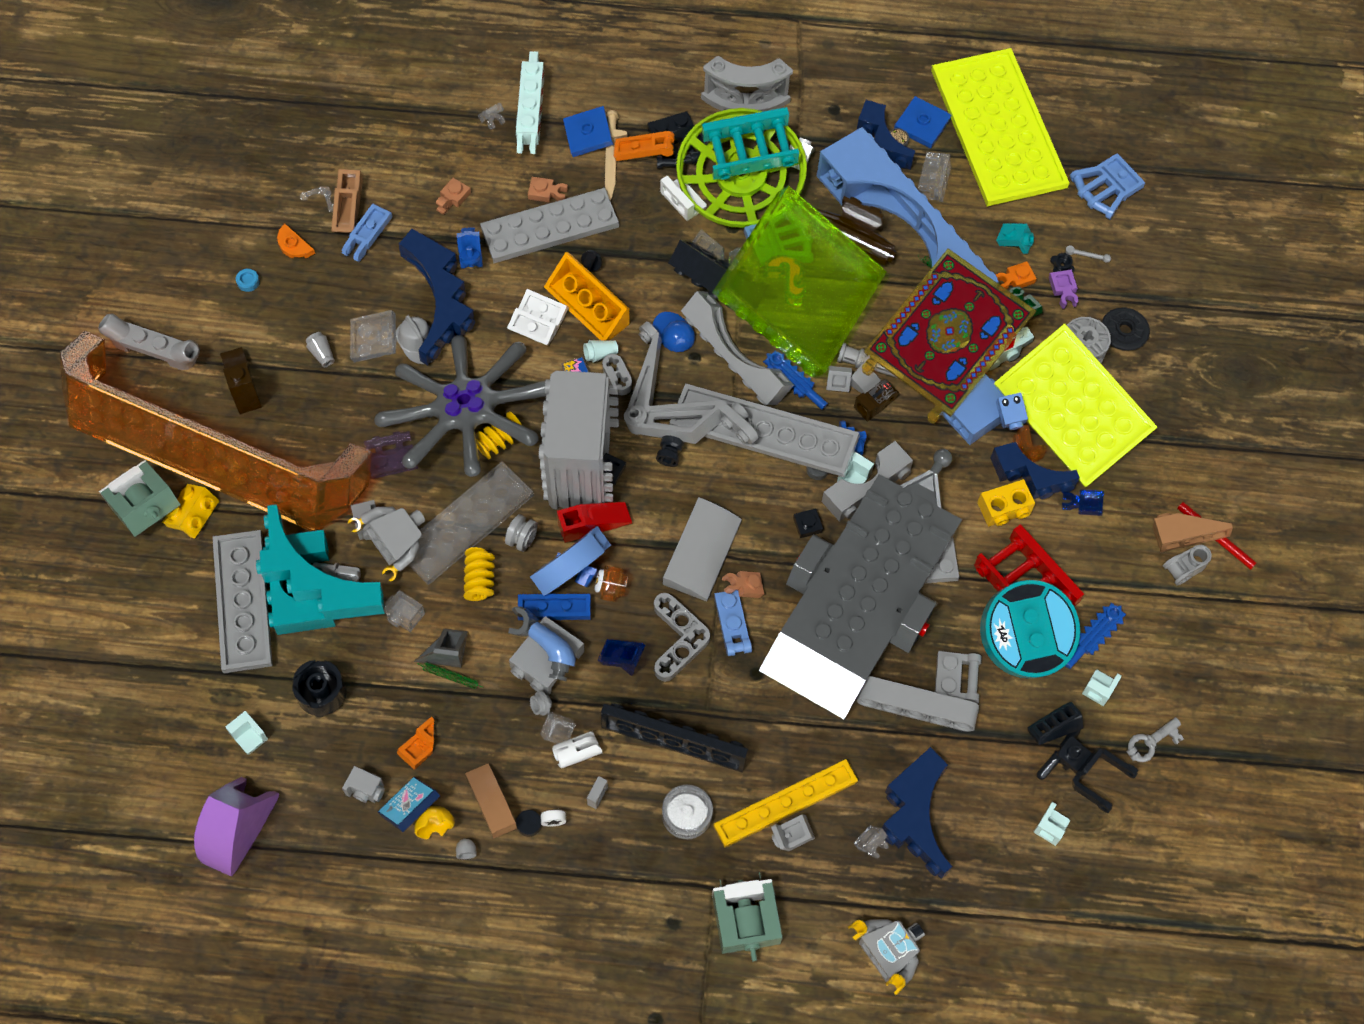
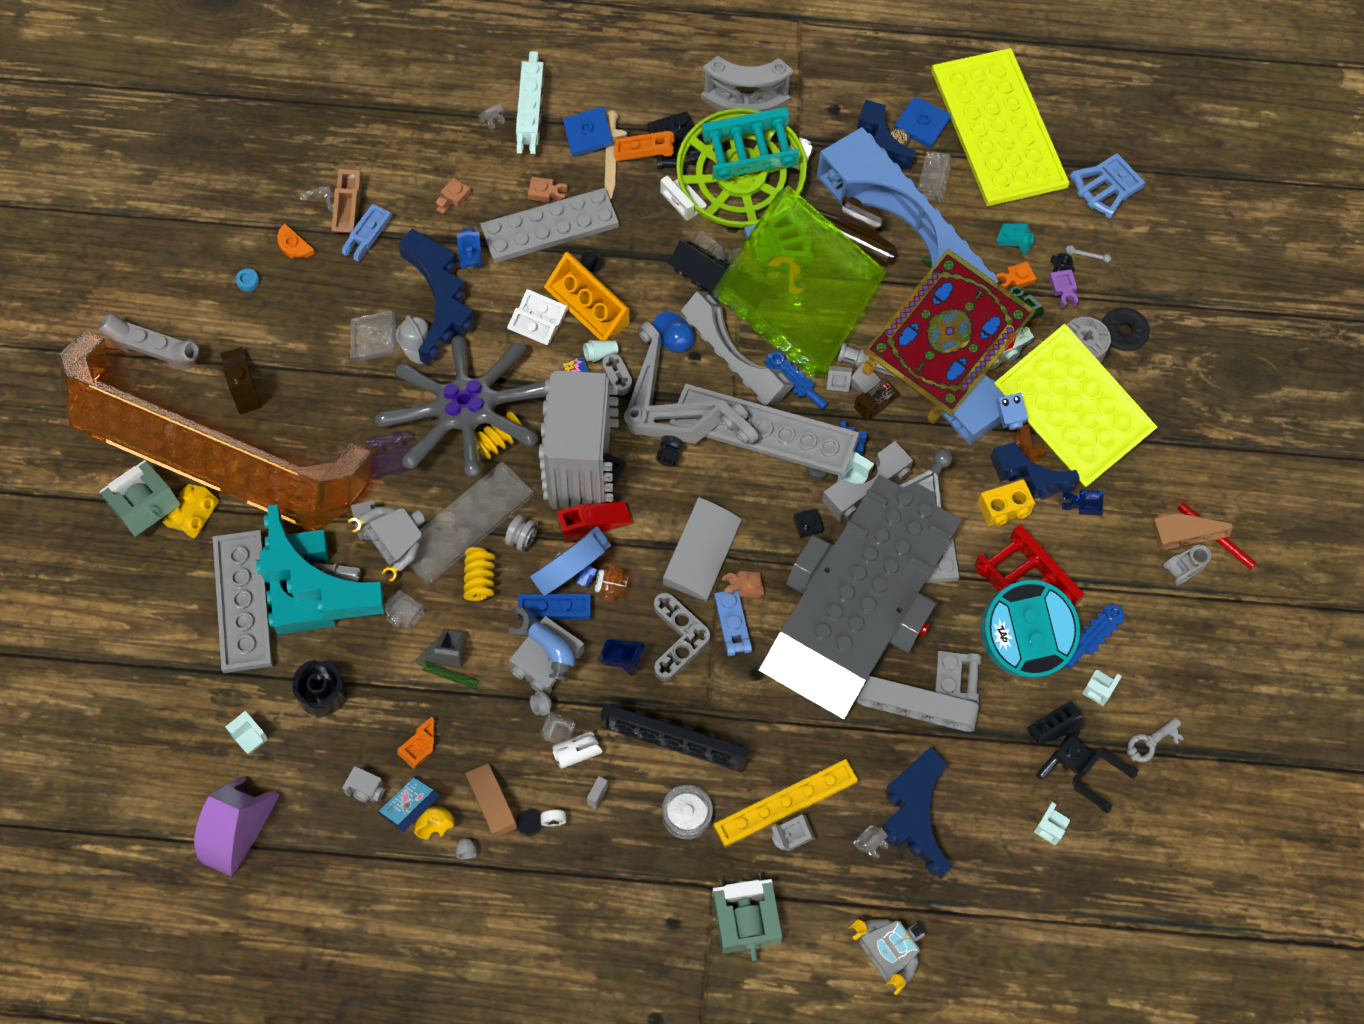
(319, 347): light grey cone -> none

